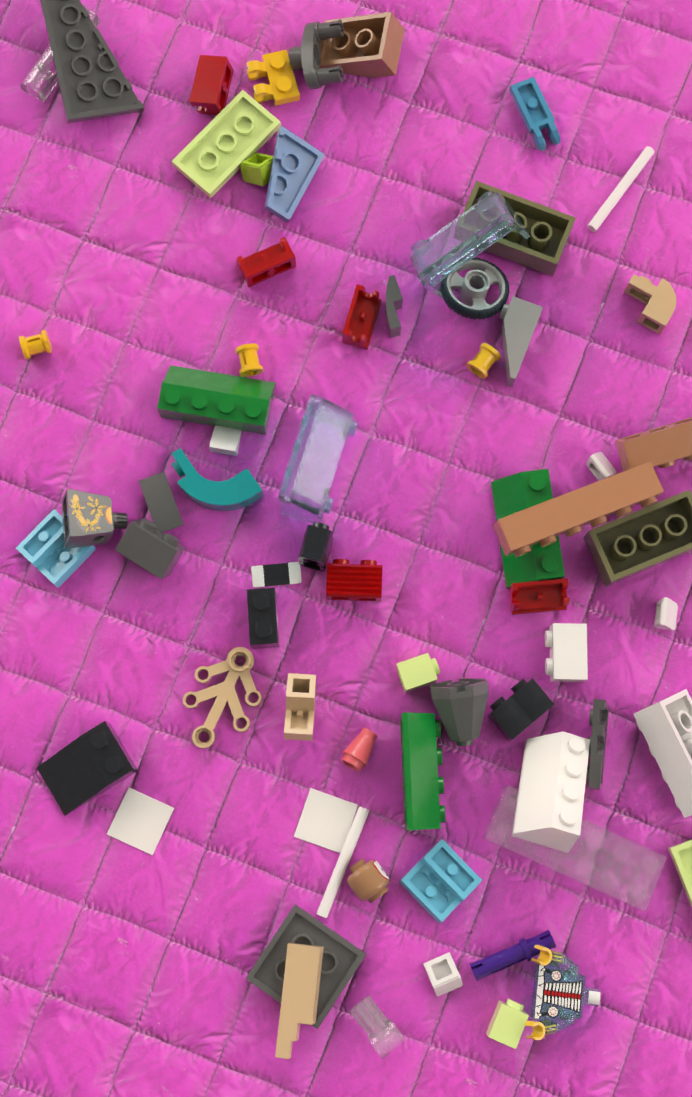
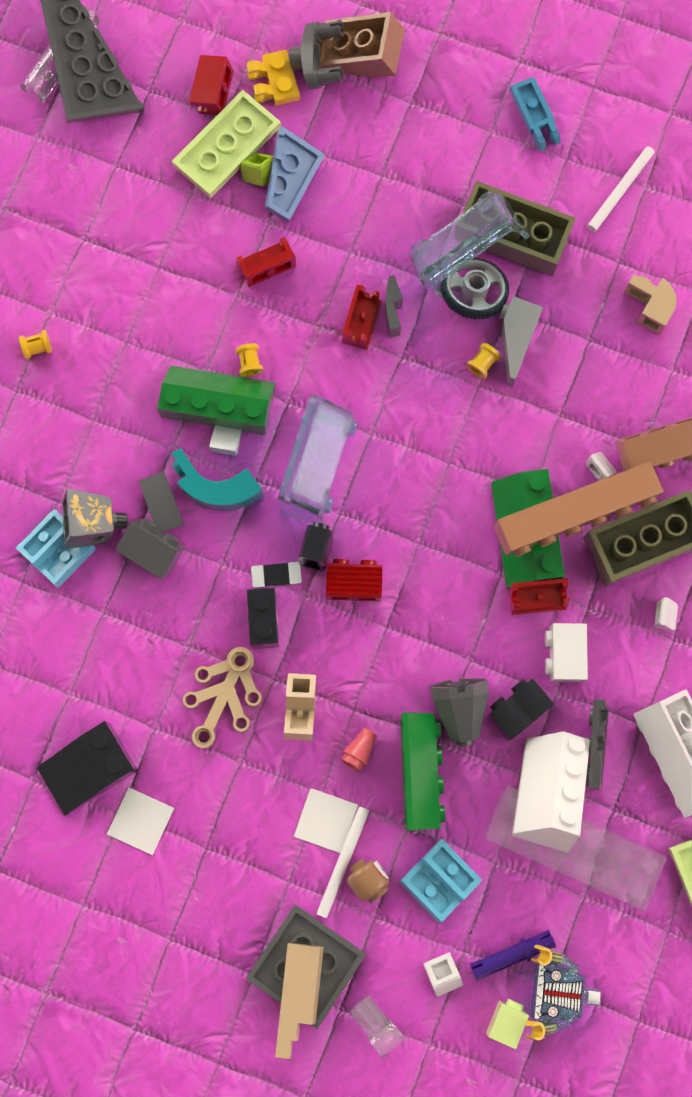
(417, 672): yellowish green brick -> none

